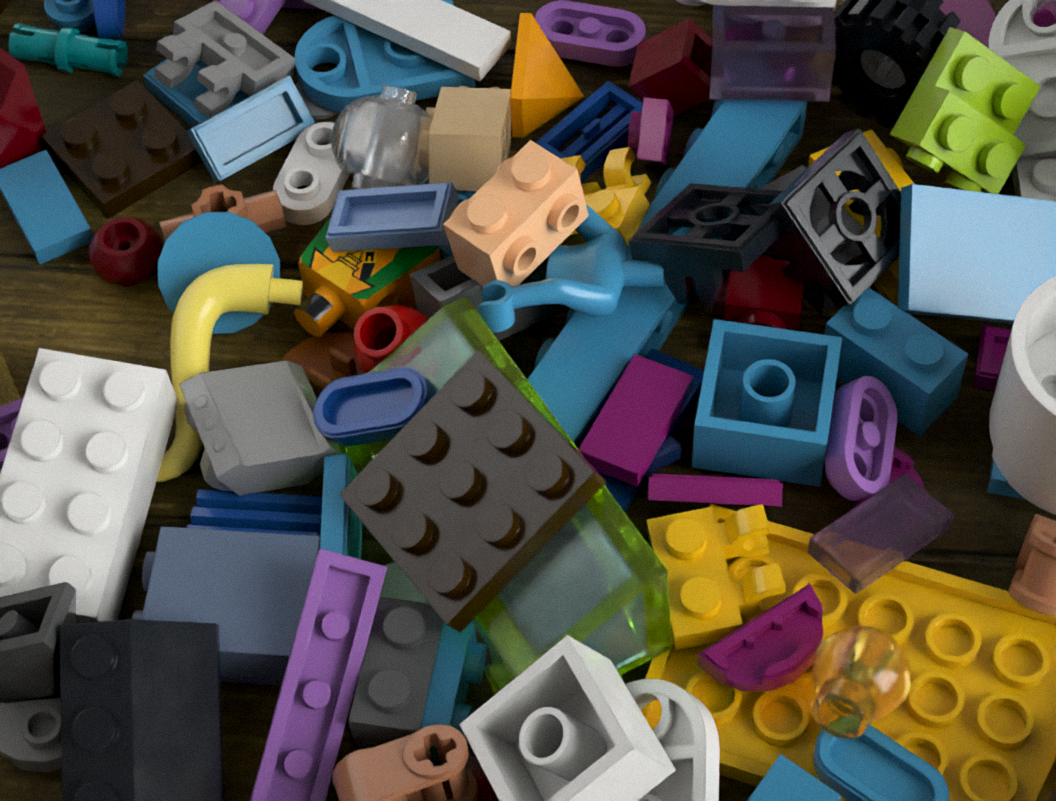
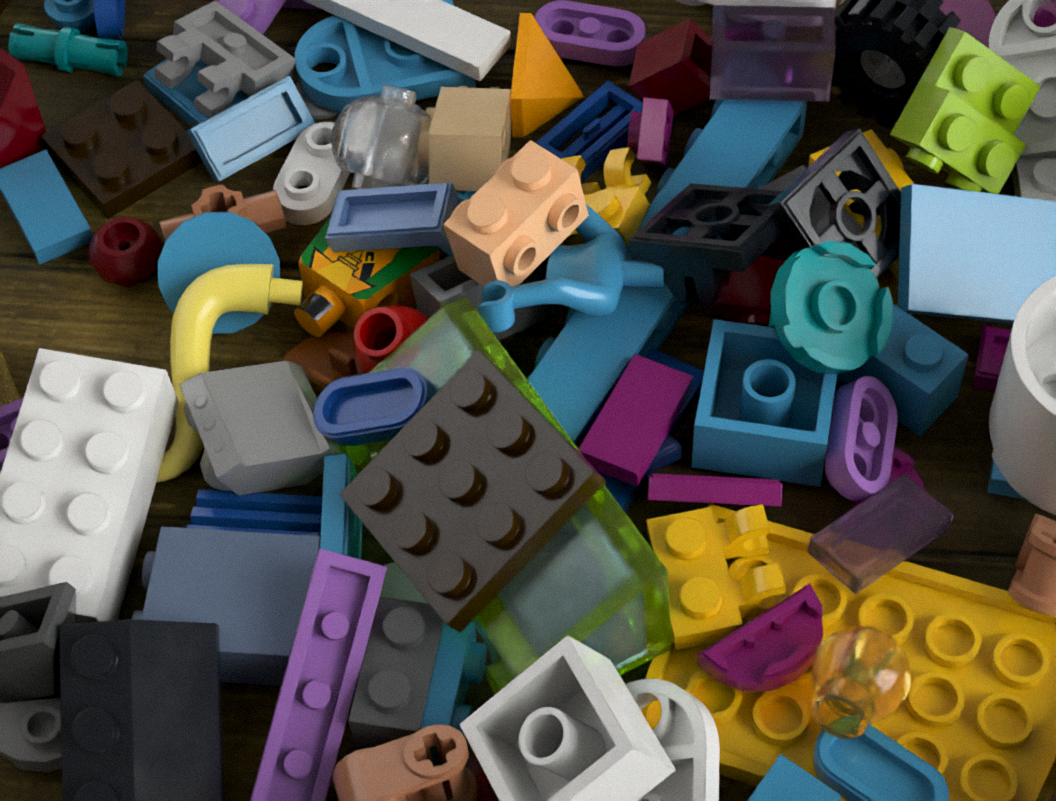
(830, 308): none -> teal tile

